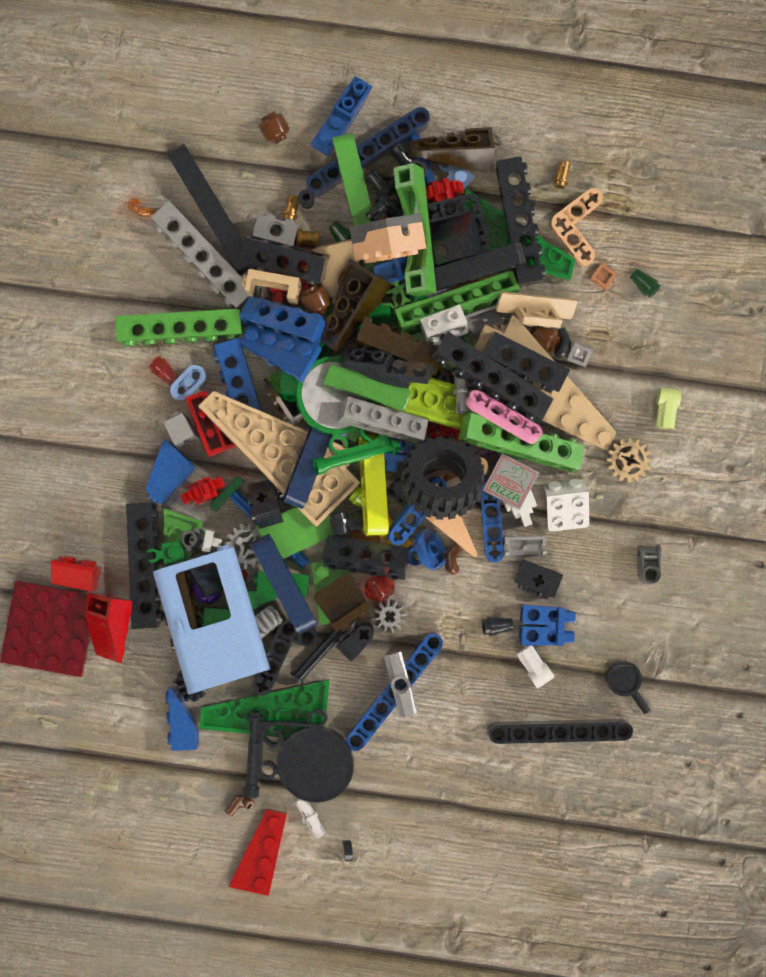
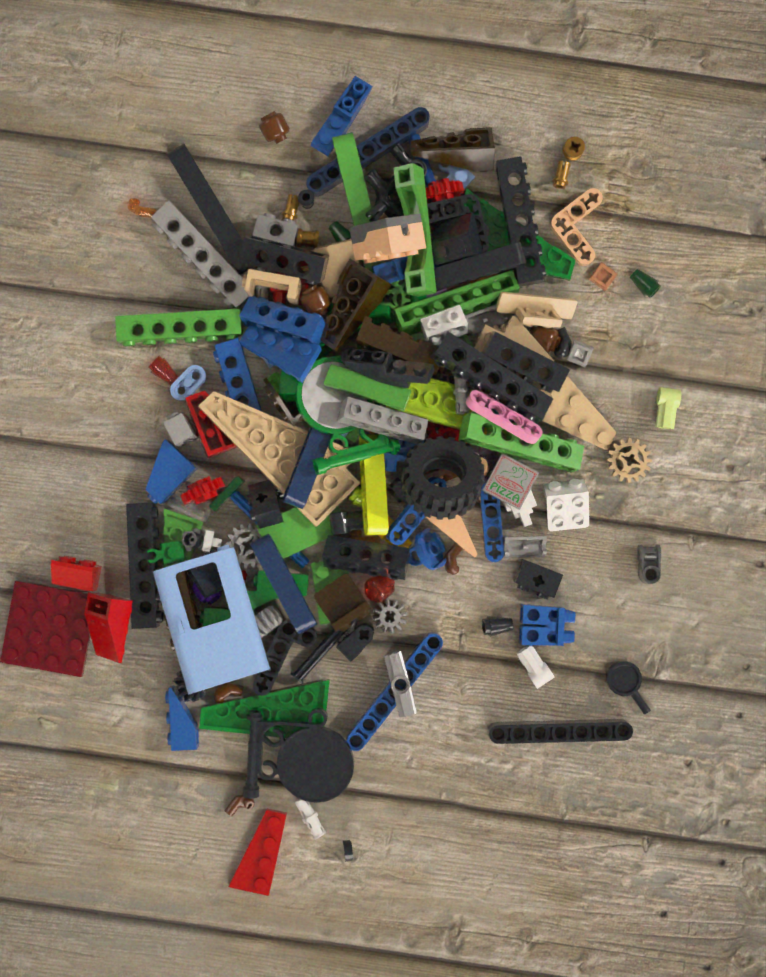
(227, 689): none -> reddish brown arm
(573, 153): none -> pearl gold wheel

